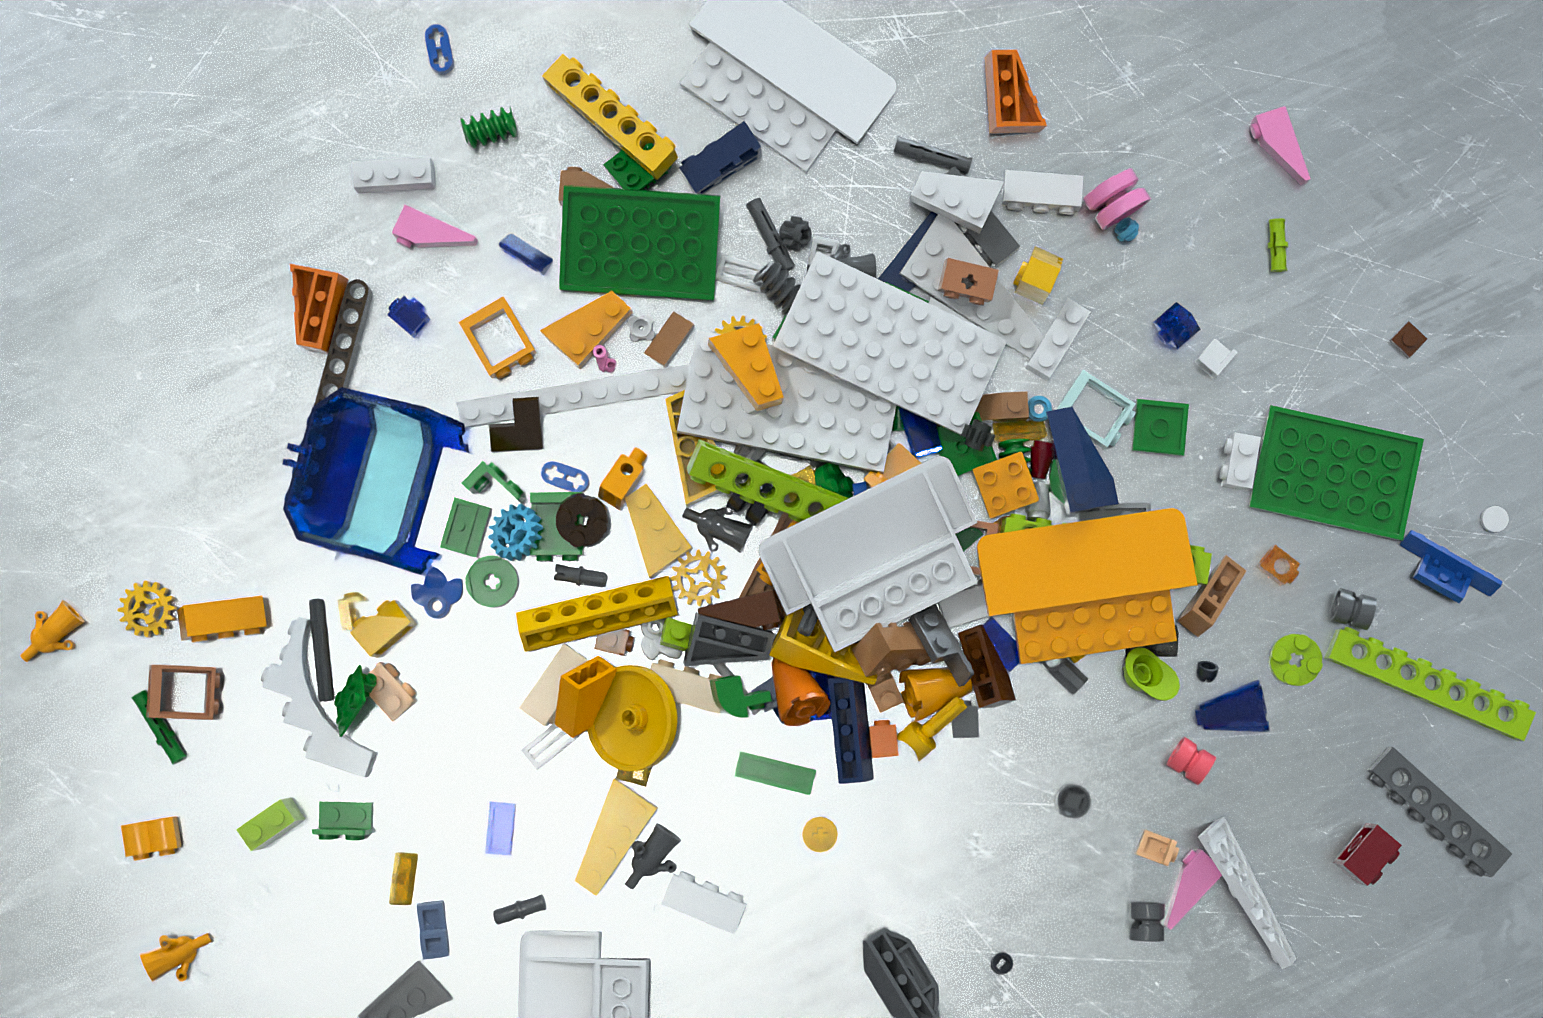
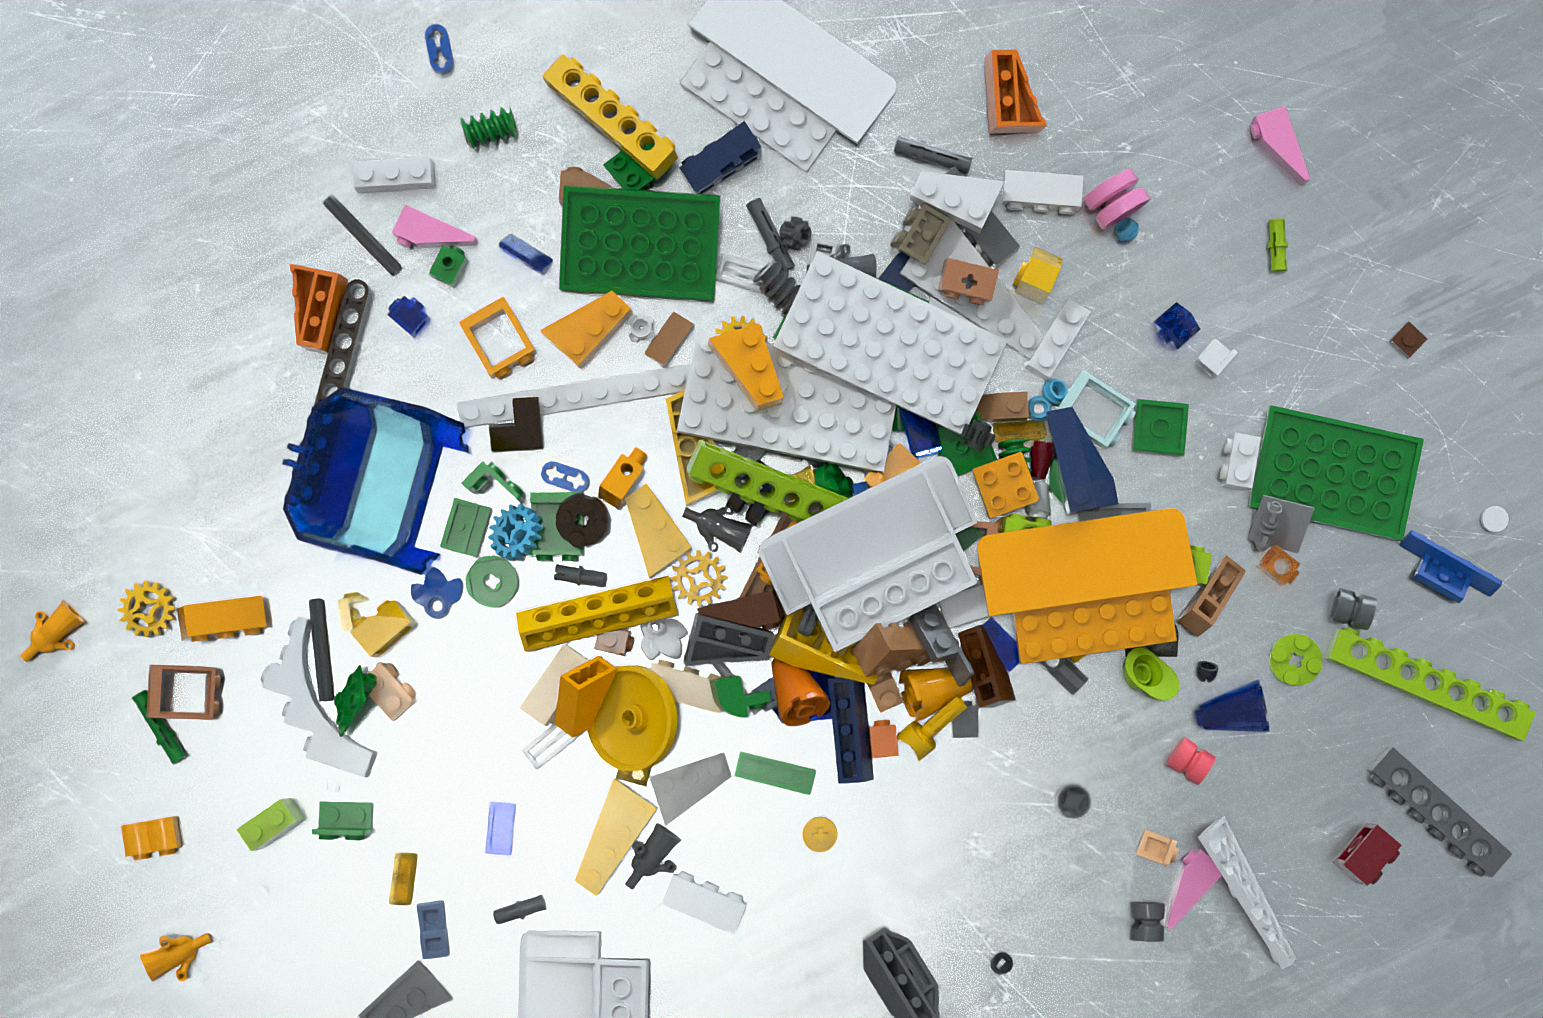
(362, 234): none -> dark grey axle
(449, 265): none -> green brick
(604, 363): bright pink arm -> none
(675, 634): lime plate -> none
(688, 784): none -> wing
(921, 233): none -> dark tan bracket
(1059, 388): none -> medium azure plate
(1280, 524): none -> light grey hinge

